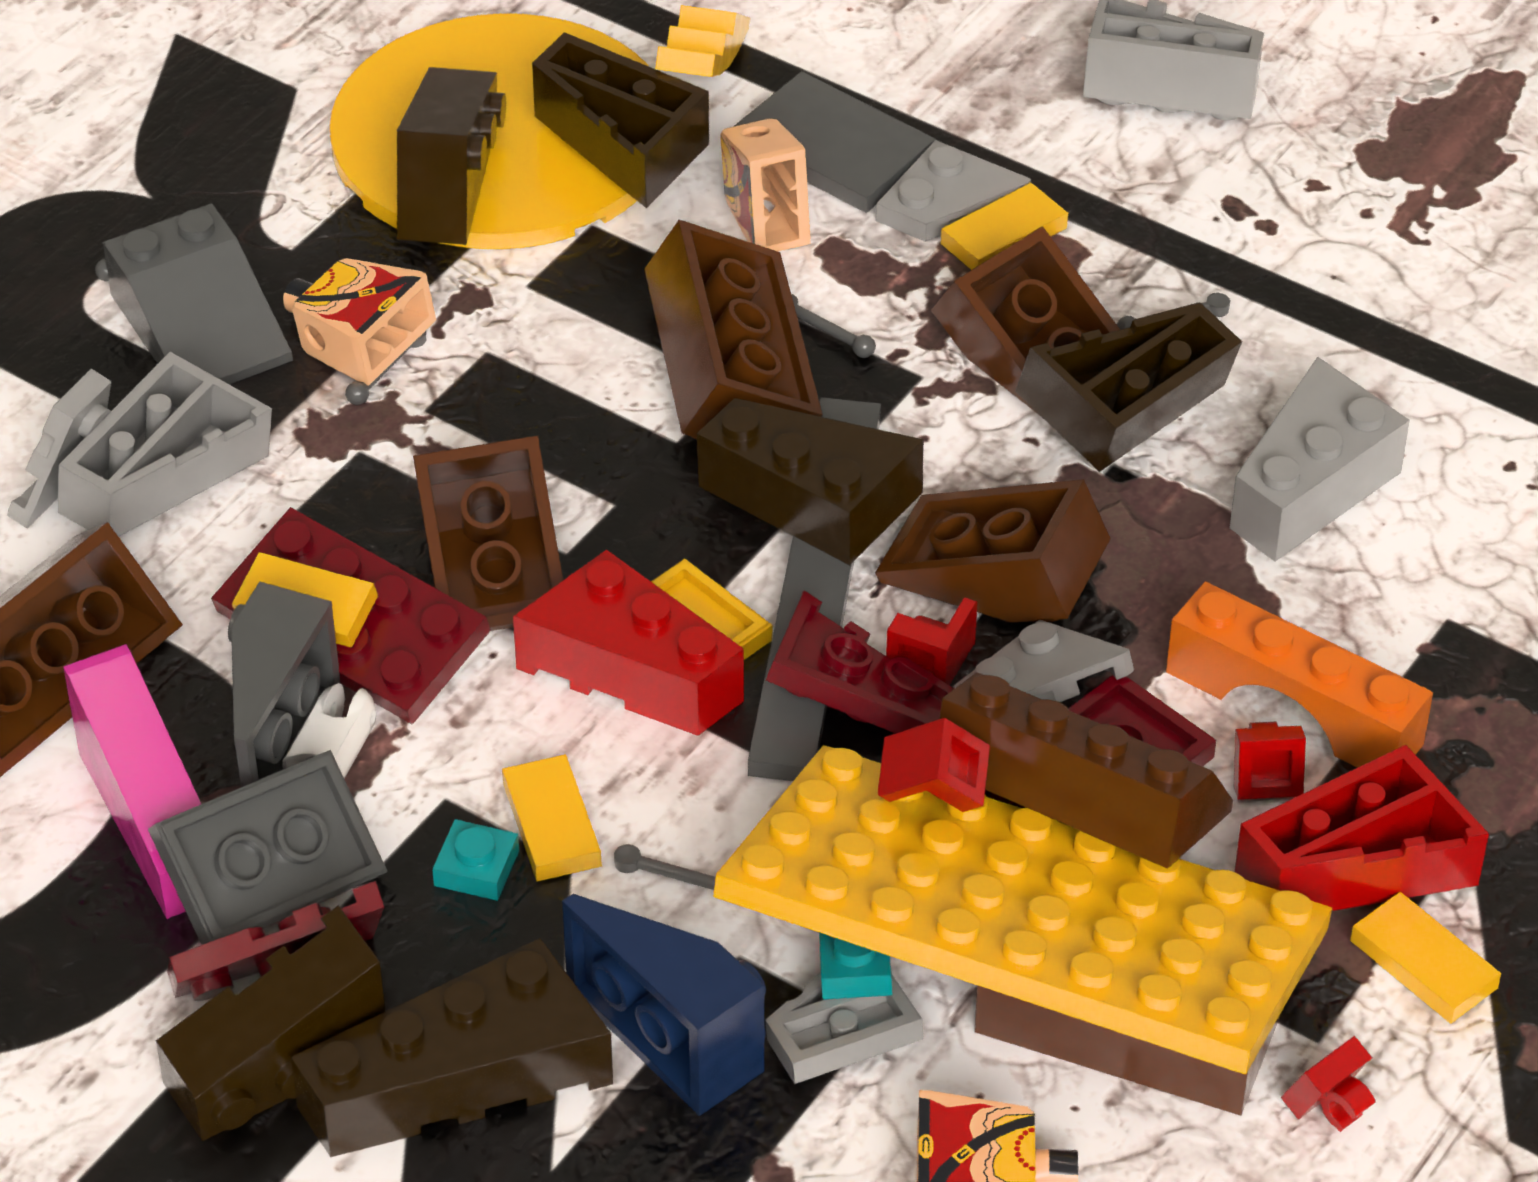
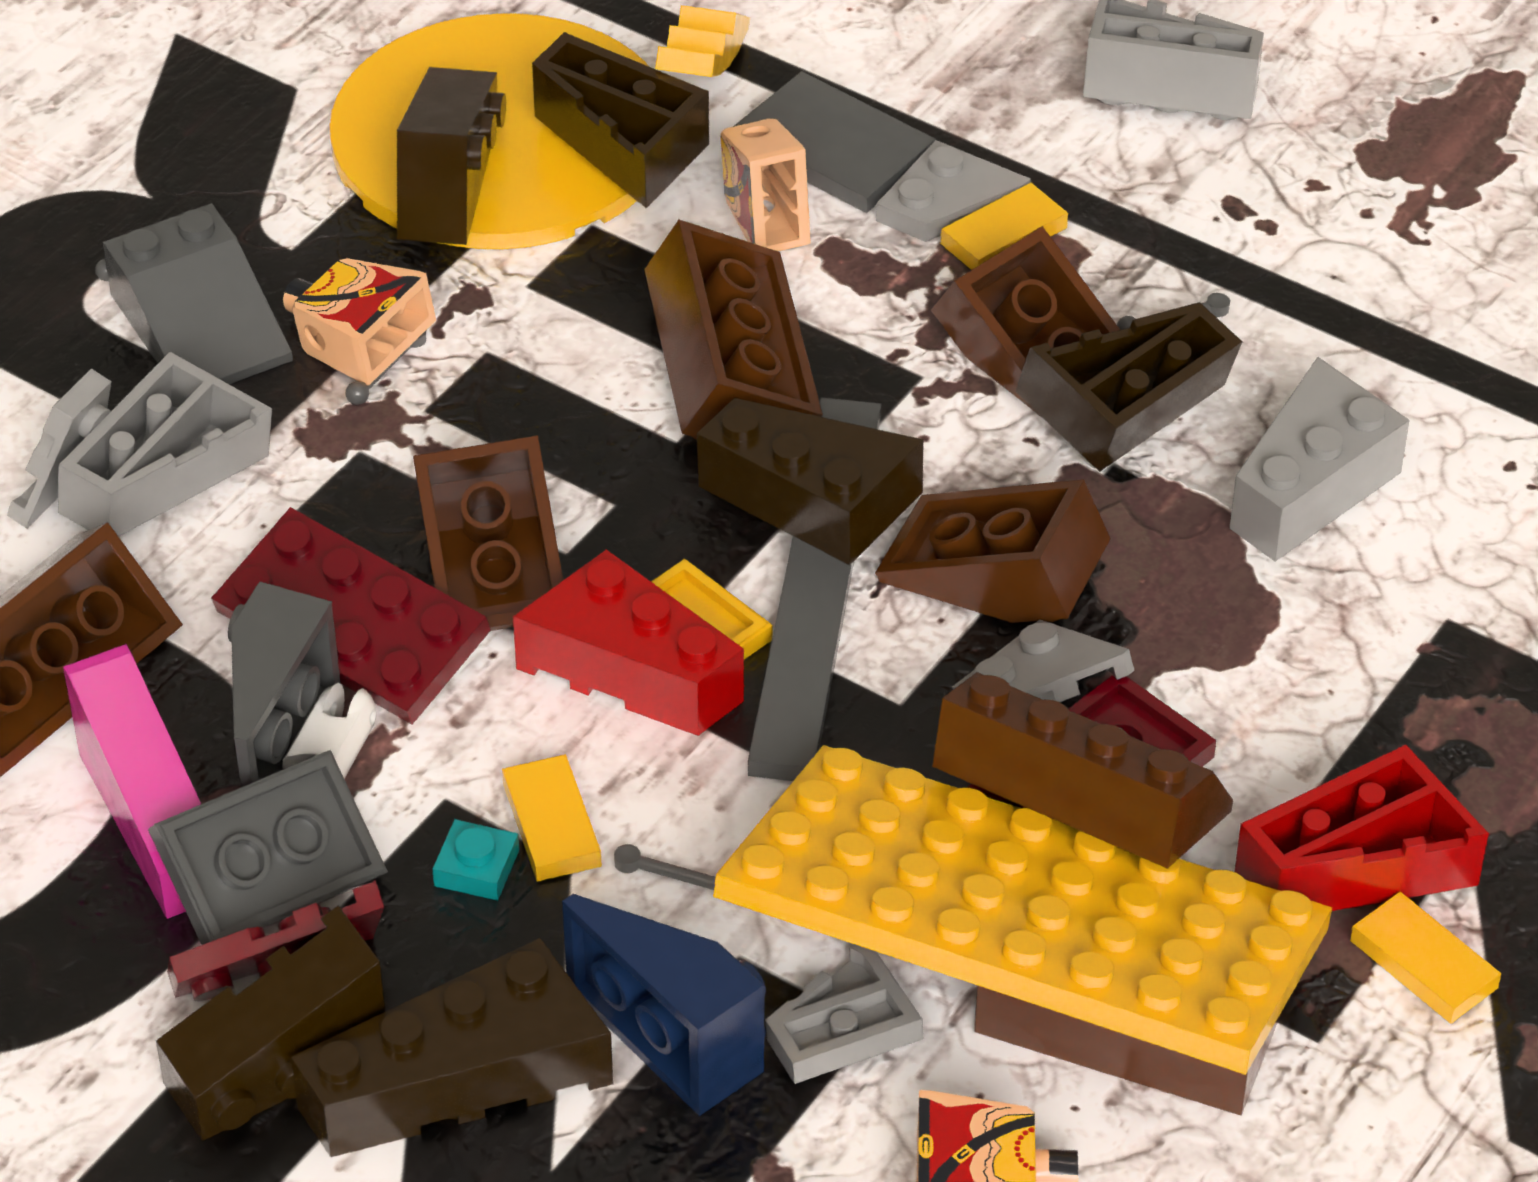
(350, 596): yellow tile -> none
(849, 675): dark red wing -> none
(852, 970): teal plate -> none
(862, 345): dark grey hinge -> none
(933, 644): red panel -> none
(936, 760): red panel -> none
(1269, 761): red tile -> none
(1333, 1086): red tile -> none
(1360, 705): orange arch -> none

